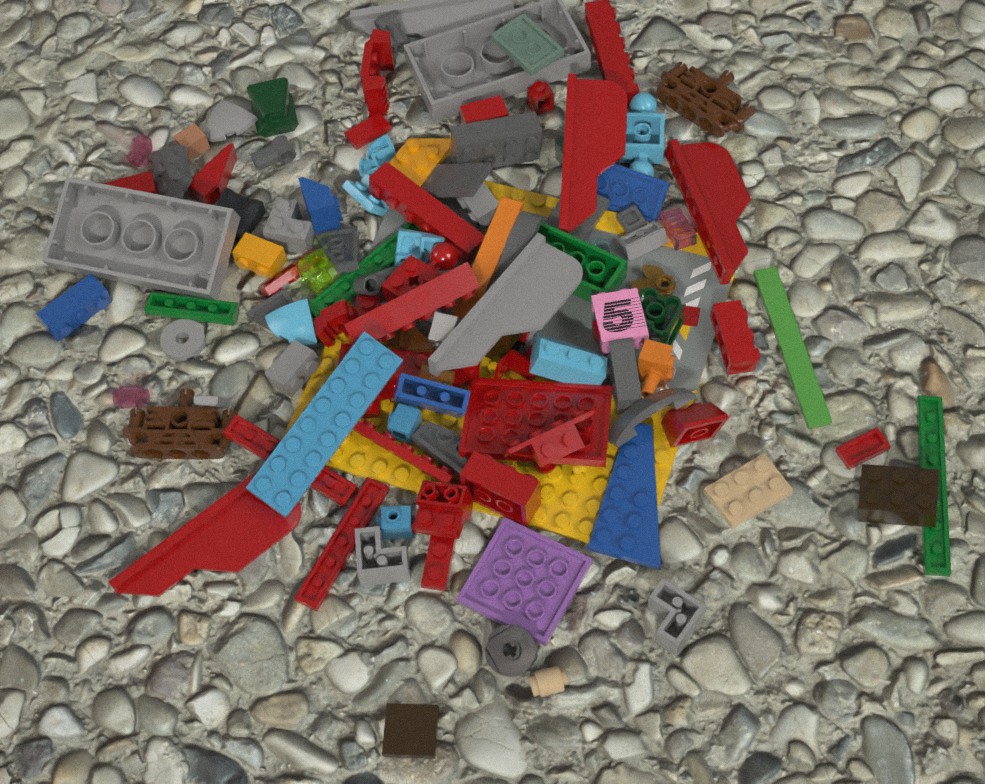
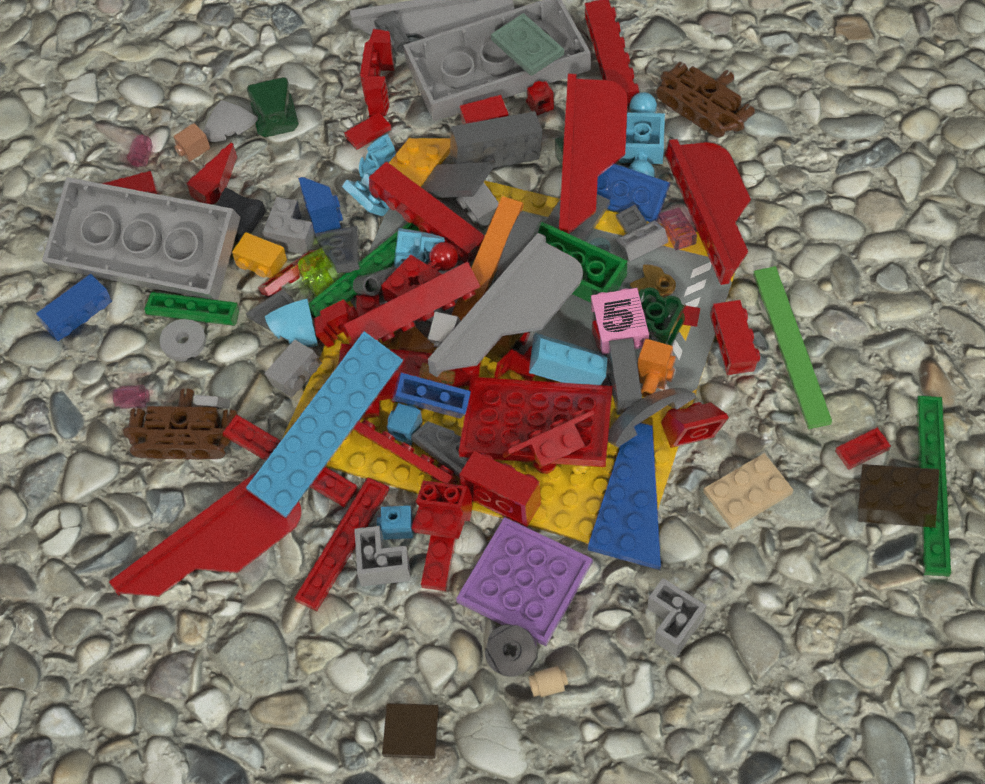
(172, 171): dark grey wing -> none
(278, 151): dark grey piece -> none

